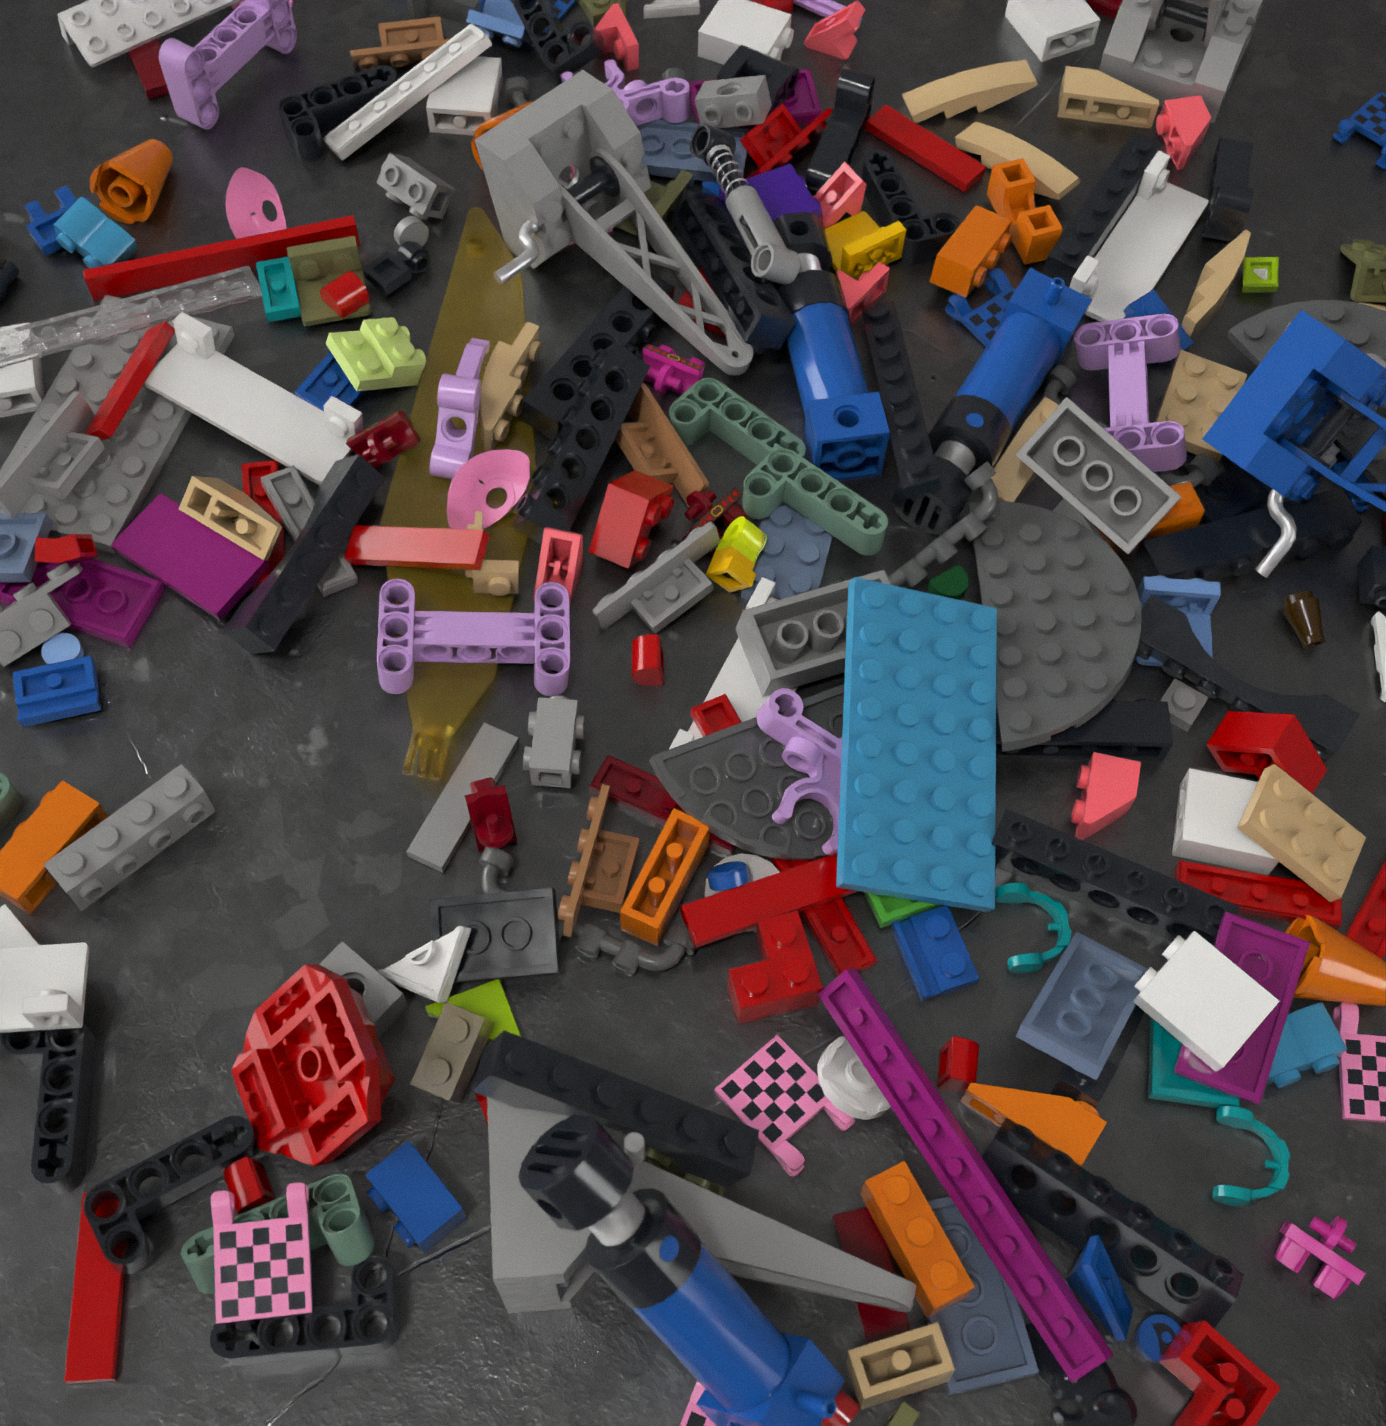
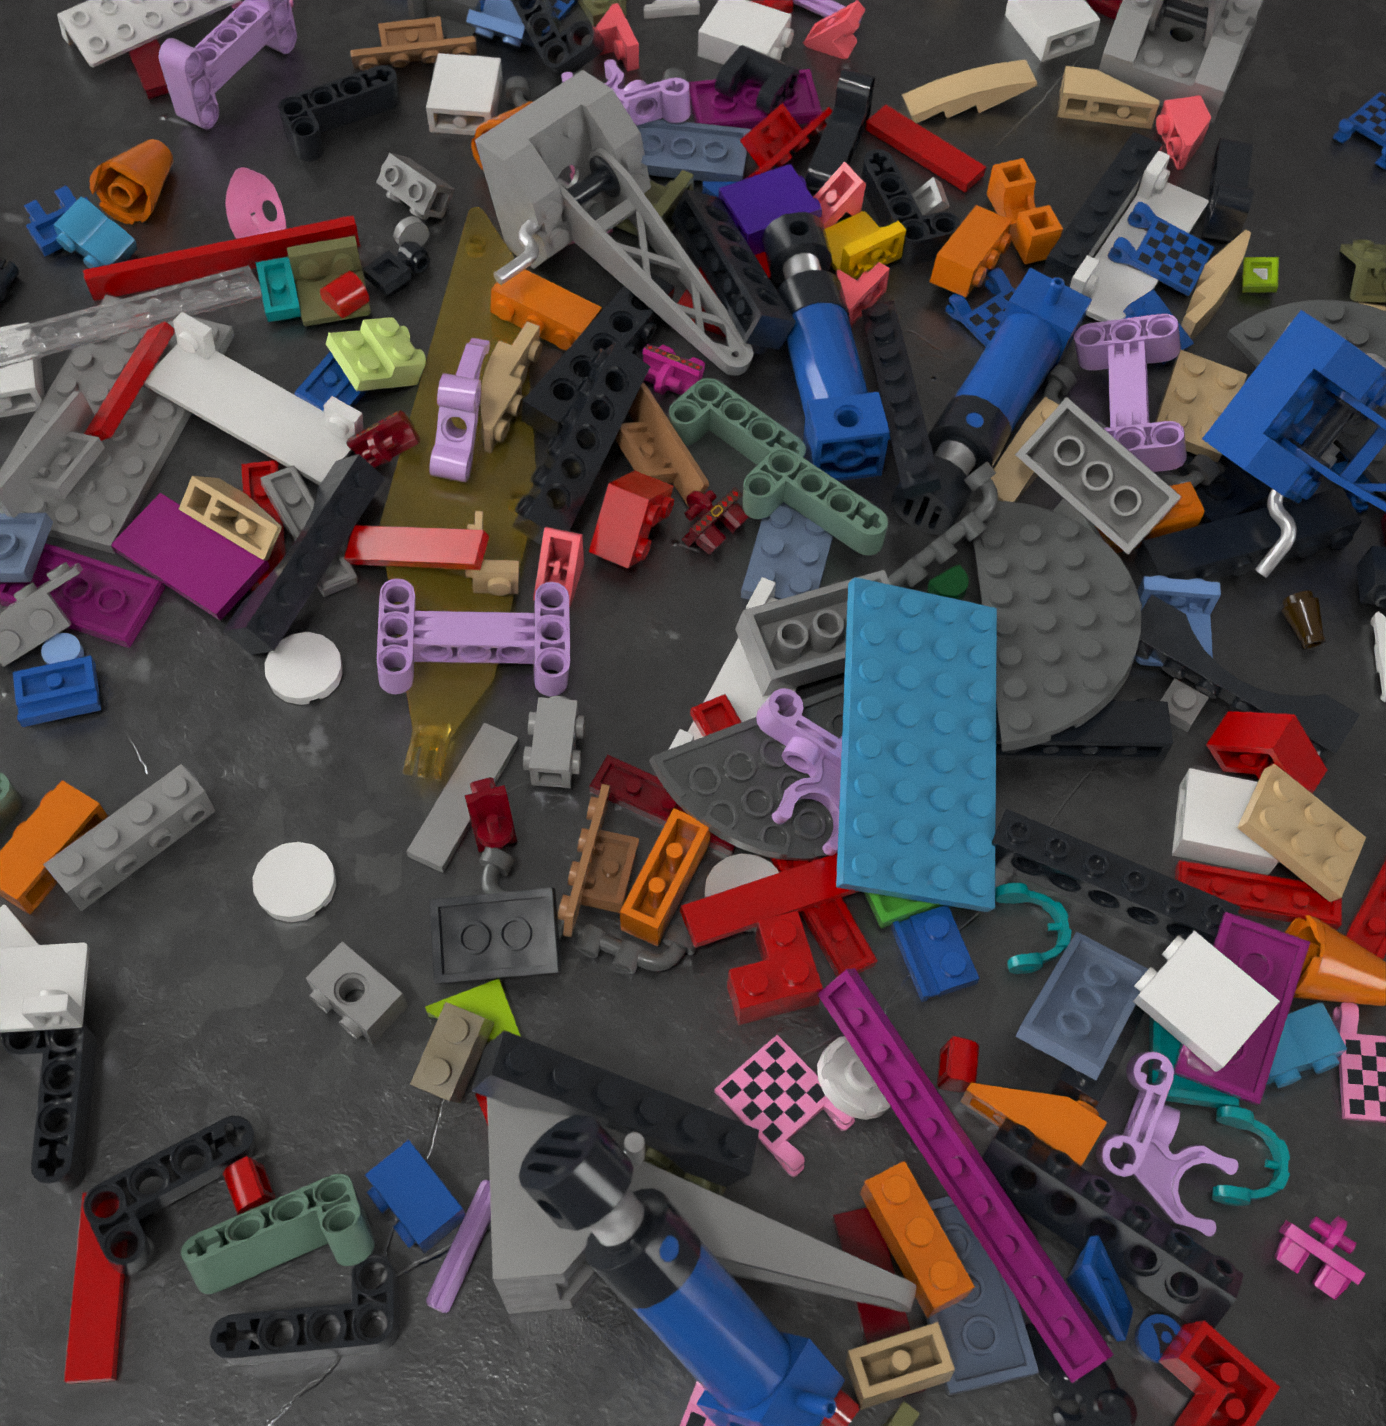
(67, 549): red piece -> none
(264, 1263): bright pink flag -> none
(294, 881): none -> white tile
(304, 668): none -> white tile
(312, 1068): red piece -> none
(407, 91): white tile -> none
(431, 967): white tile -> none
(461, 1251): none -> lavender axle
(496, 469): bright pink piece -> none
(538, 301): none -> orange brick
(648, 660): red brick -> none
(665, 587): light grey bracket -> none
(728, 876): blue tile -> none
(733, 102): light grey brick -> none
(737, 555): leg -> none
(769, 253): light grey piece -> none
(931, 197): none -> light grey plate
(1000, 147): tan slope -> none
(1107, 794): coral slope -> none
(1148, 1140): none -> lavender piece
(1164, 252): none -> blue flag

